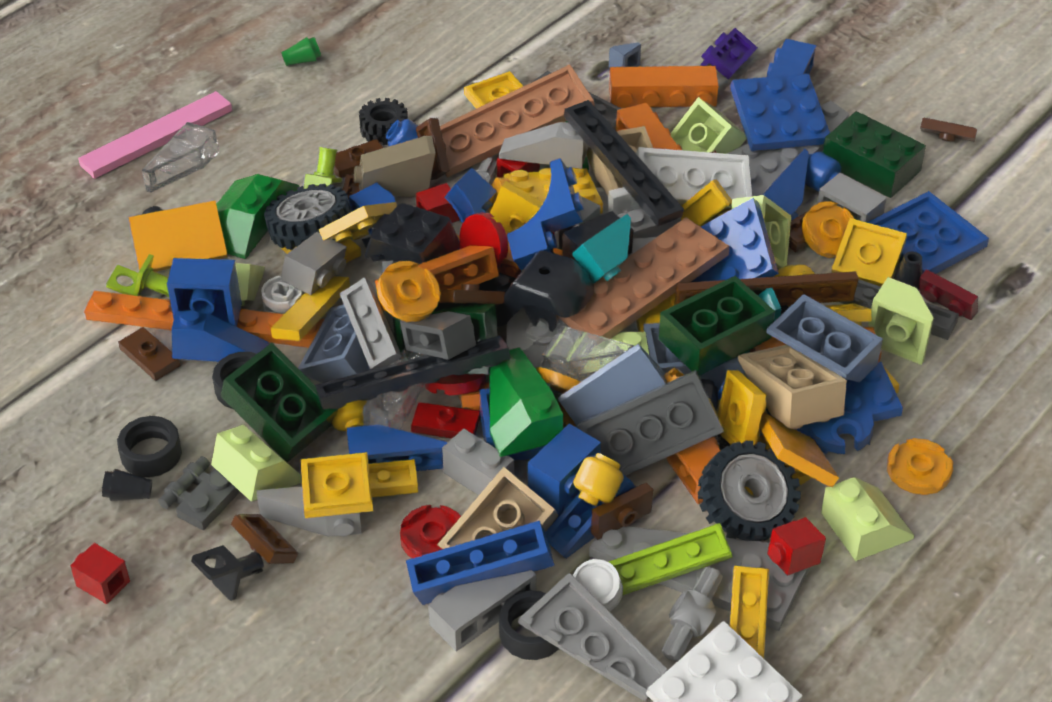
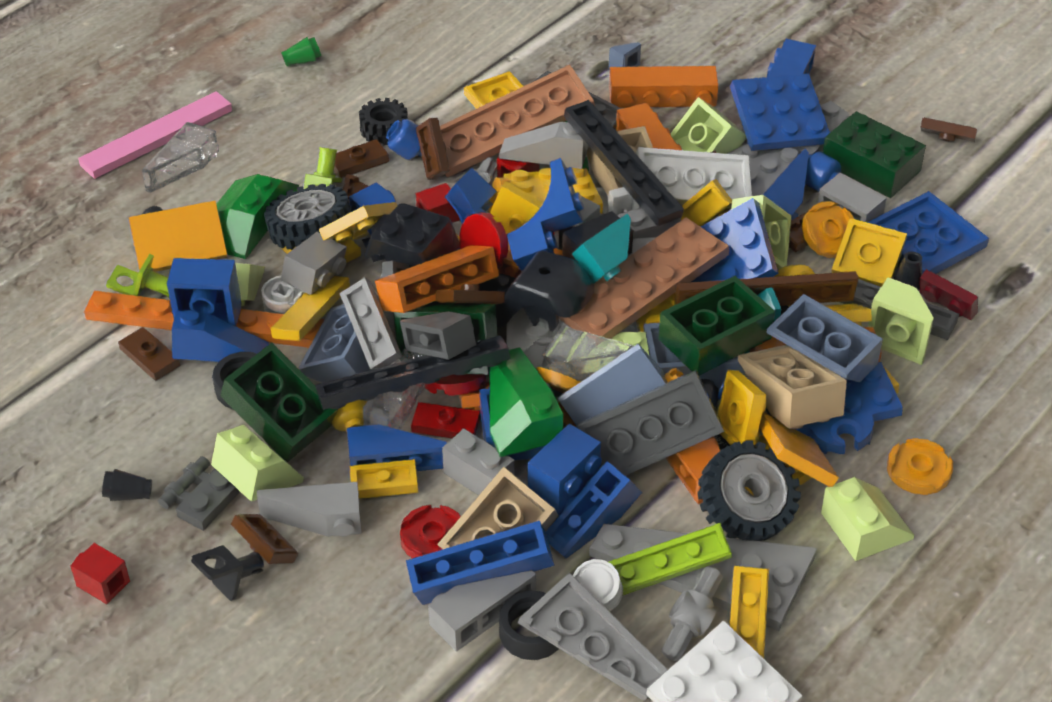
(150, 464): black tyre -> none
(336, 485): yellow plate -> none
(398, 168): dark tan slope -> none
(408, 291): light orange tile -> none
(598, 479): yellow head -> none
(622, 510): reddish brown plate -> none
(729, 53): dark purple bracket -> none
(796, 546): red brick -> none

